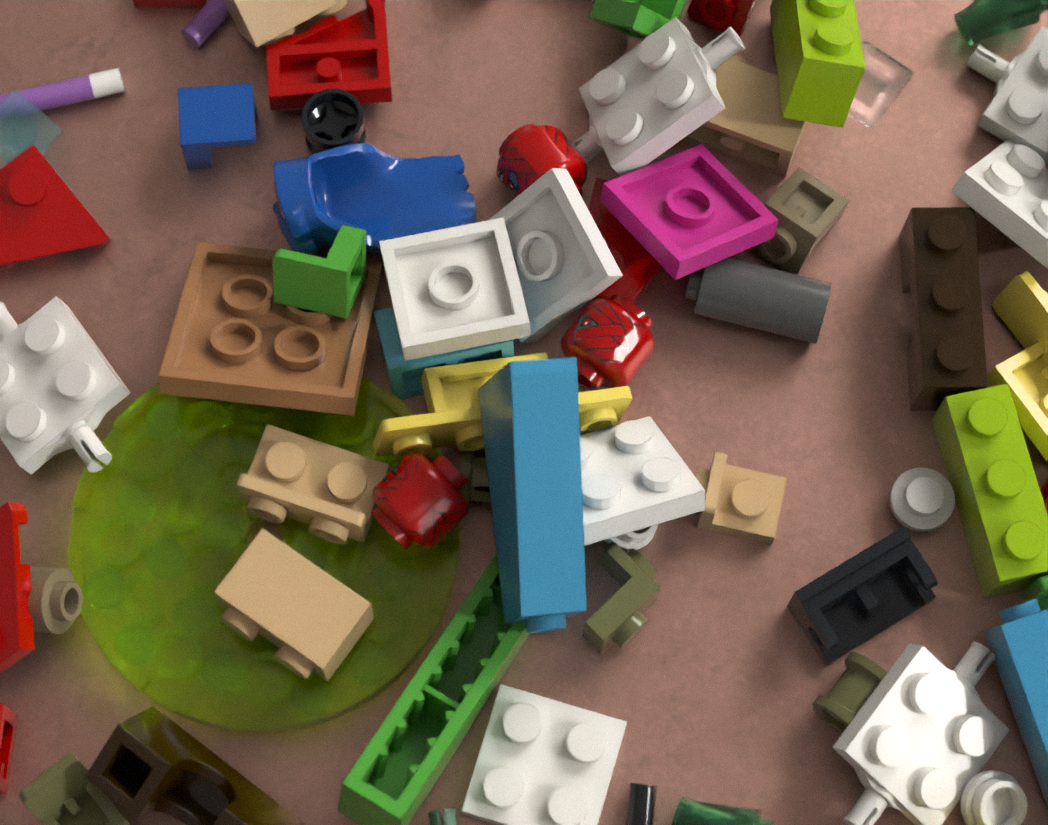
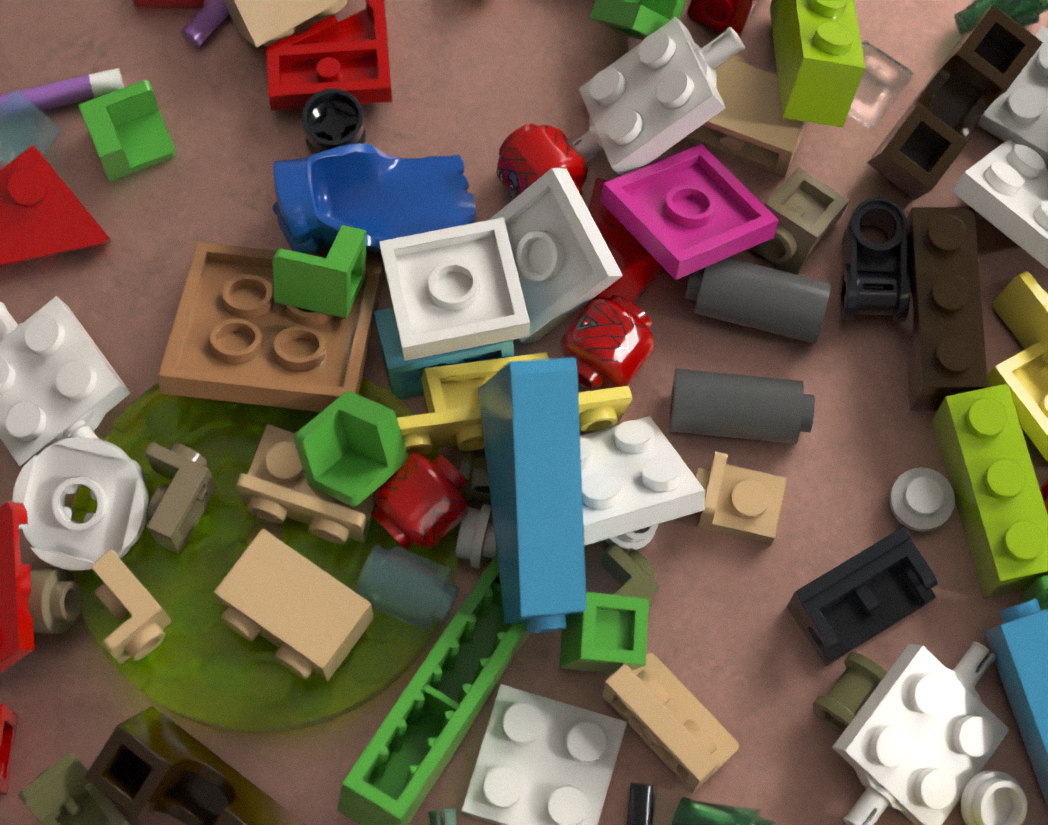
(114, 483): none -> white plate
(125, 596): none -> tan bracket
(127, 130): none -> bright green panel
(178, 507): none -> dark tan bracket
(215, 119): blue panel -> none
(351, 448): none -> bright green panel
(408, 586): none -> clear light blue brick
(477, 536): none -> white plate
(606, 634): none -> bright green panel
(670, 721): none -> tan bracket
(740, 406): none -> dark grey brick
(875, 274): none -> black piece
(952, 102): none -> dark brown arch

